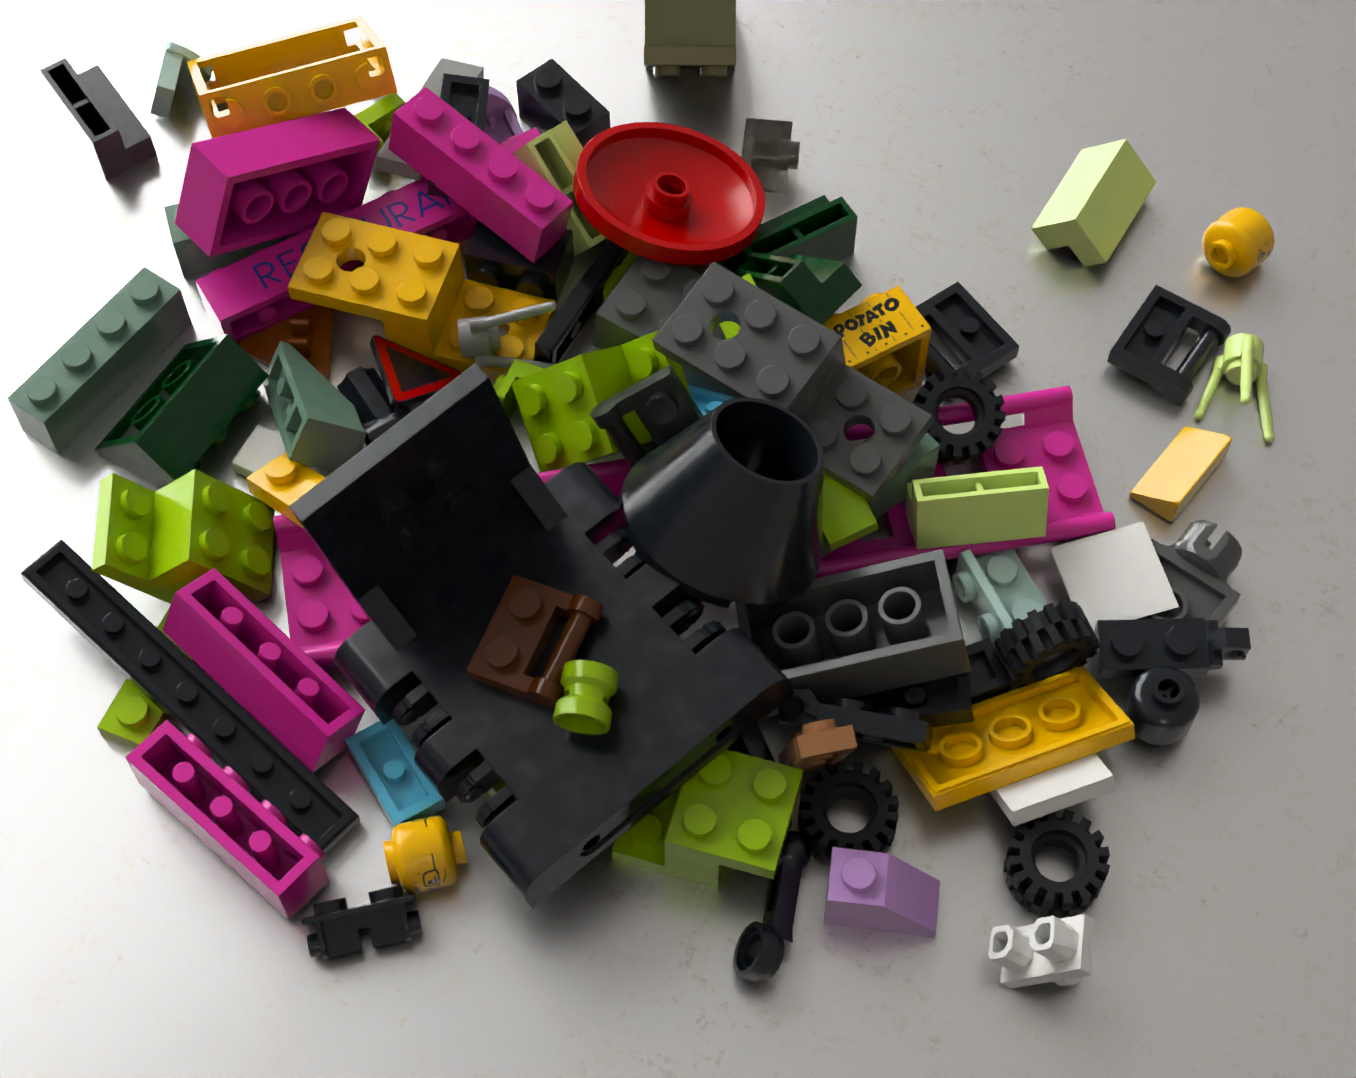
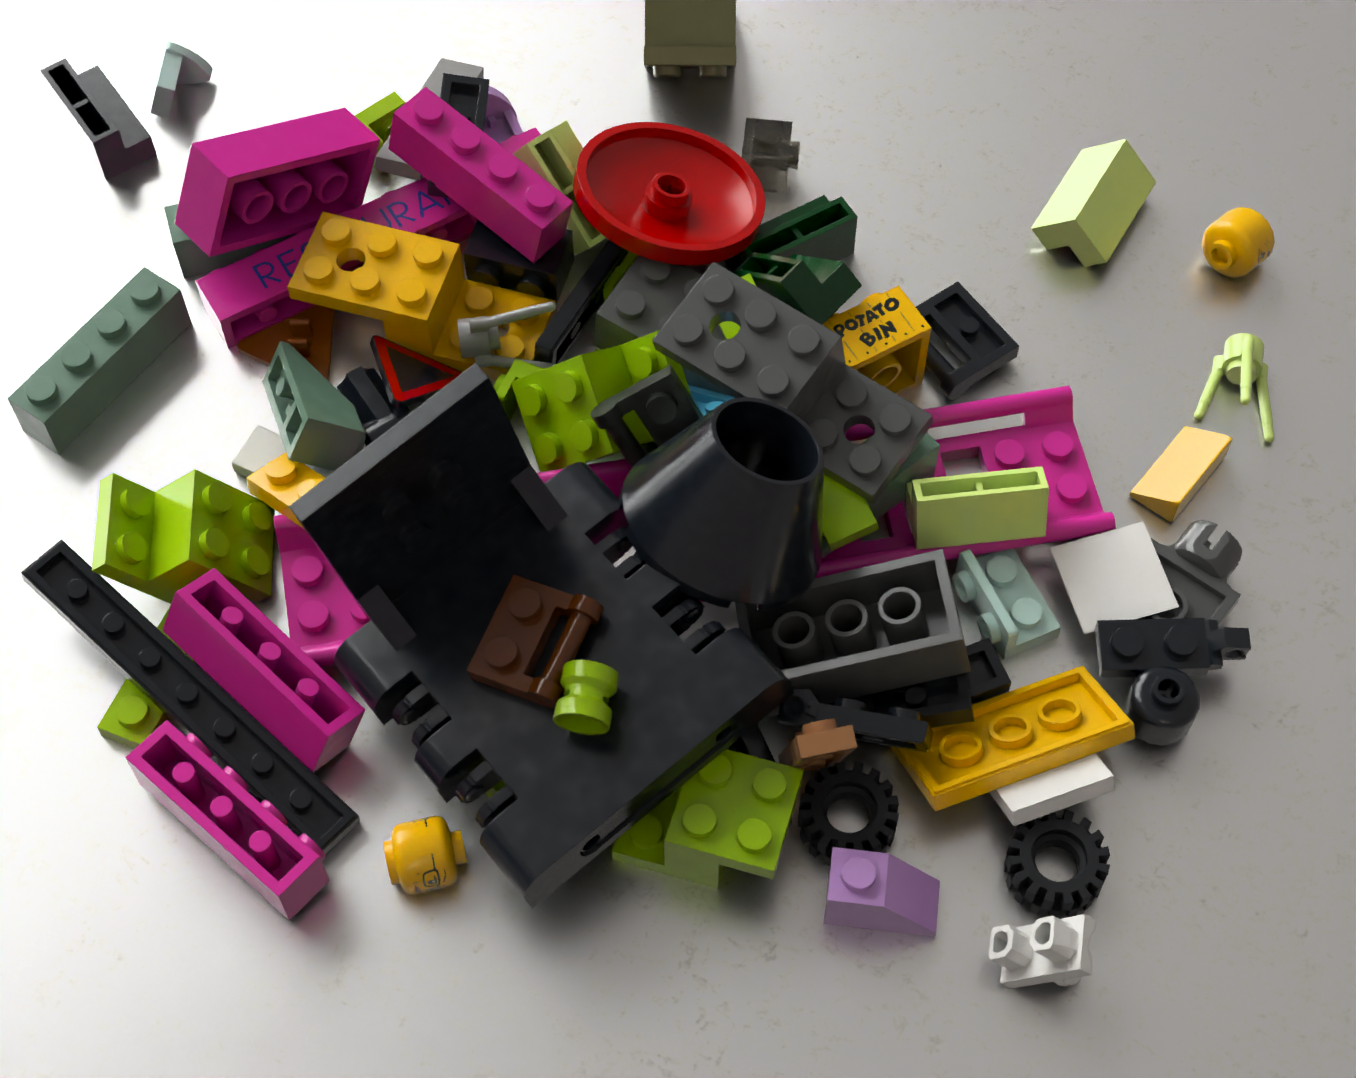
(184, 411): dark green slope -> none
(292, 77): yellow window -> none
(339, 925): black hinge -> none
(391, 772): medium azure plate -> none
(553, 96): black brick -> none
(762, 944): black piece -> none
(981, 399): black tyre -> none
(1046, 643): black tyre -> none
(1154, 335): black plate -> none

